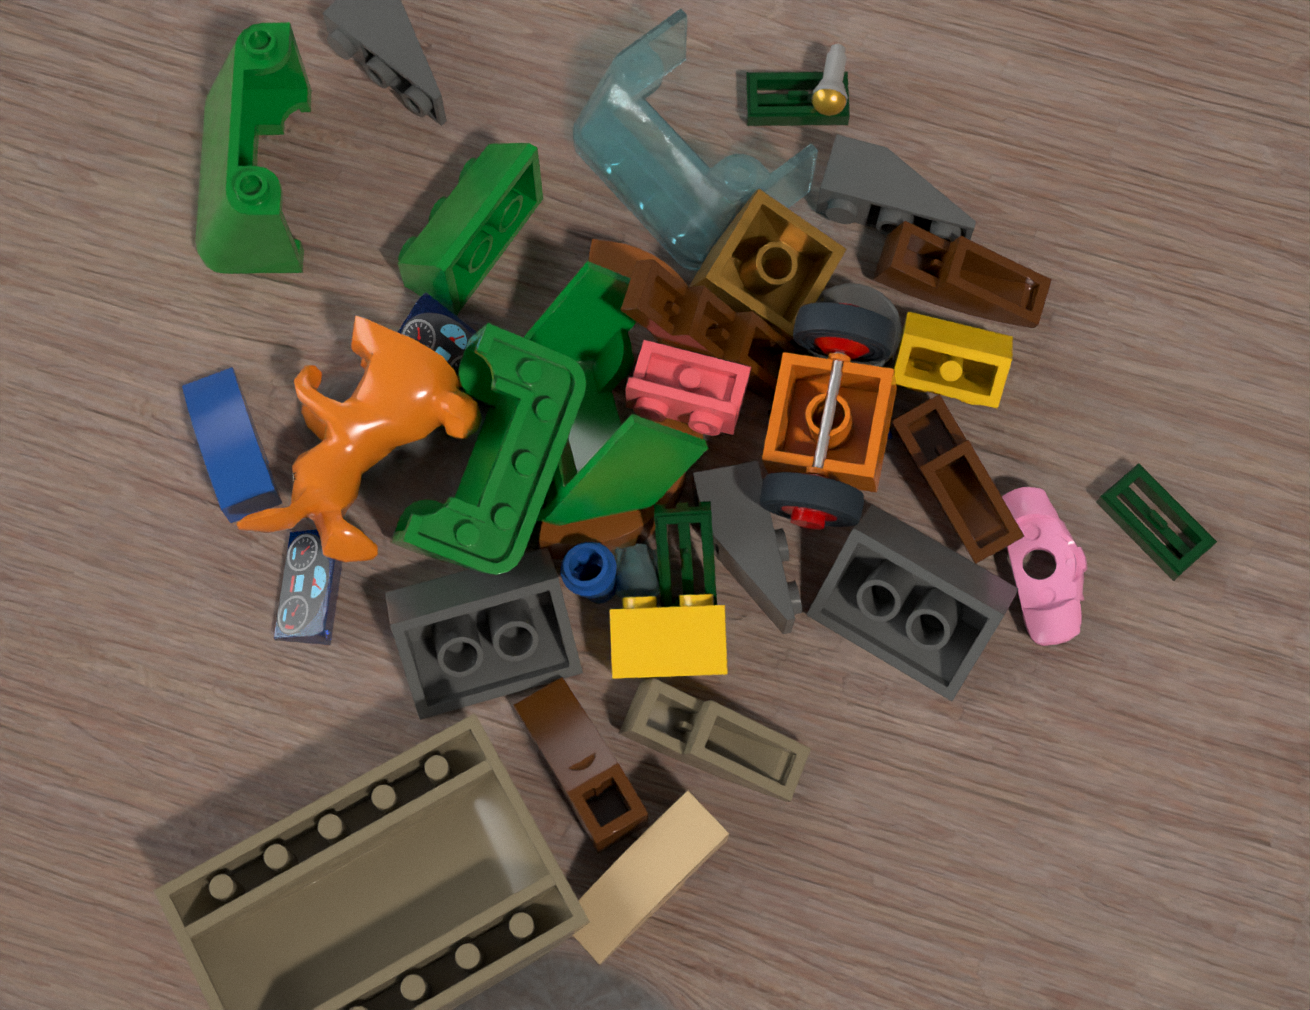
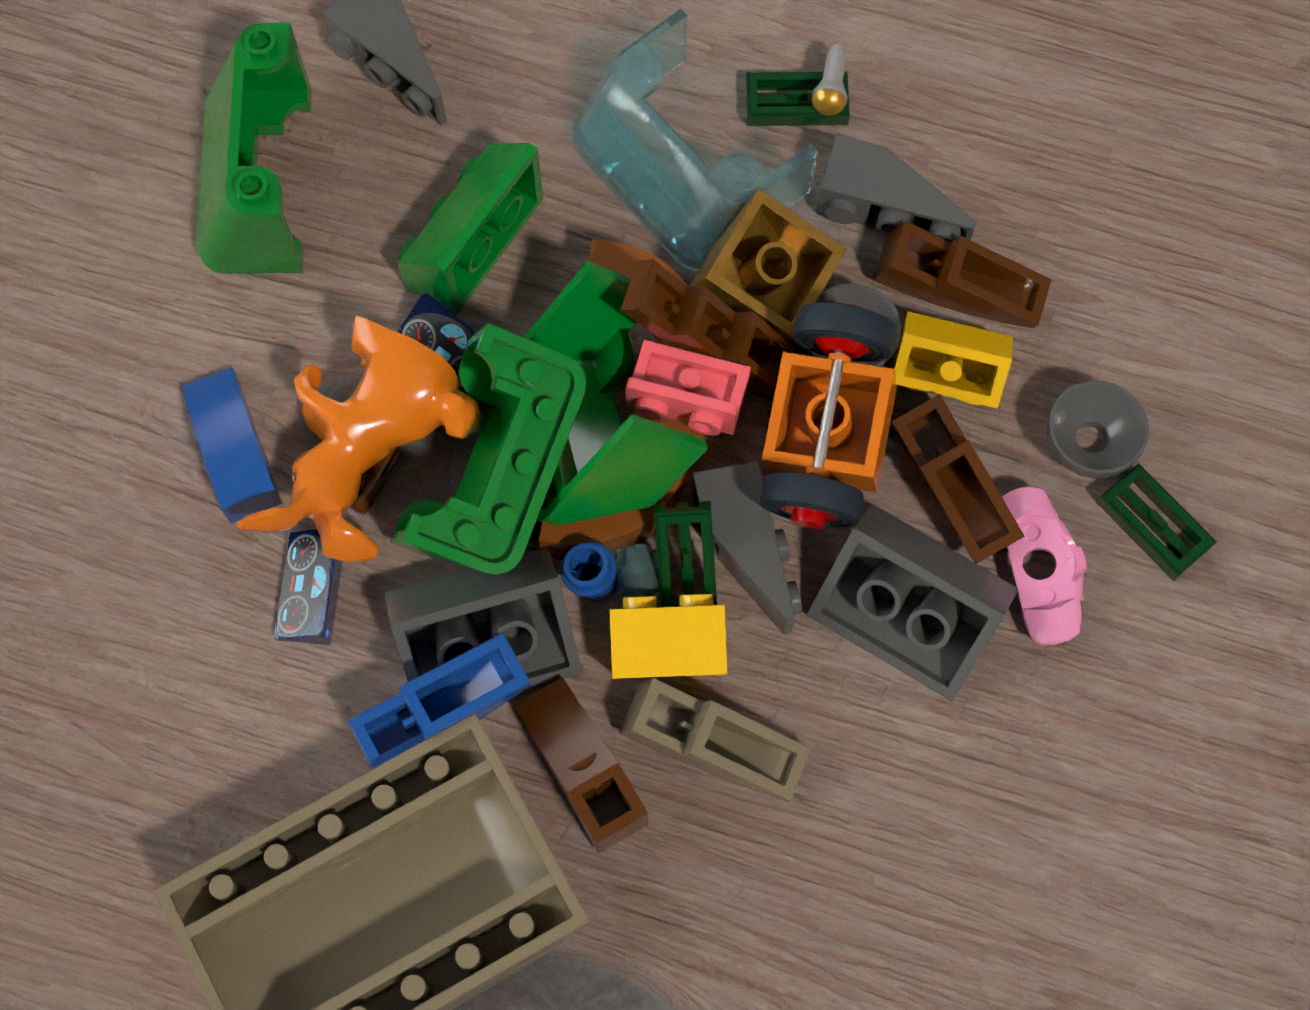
(373, 482): none -> reddish brown pin
(440, 698): none -> blue slope
(648, 875): tan slope -> none
(1111, 412): none -> dark grey piece

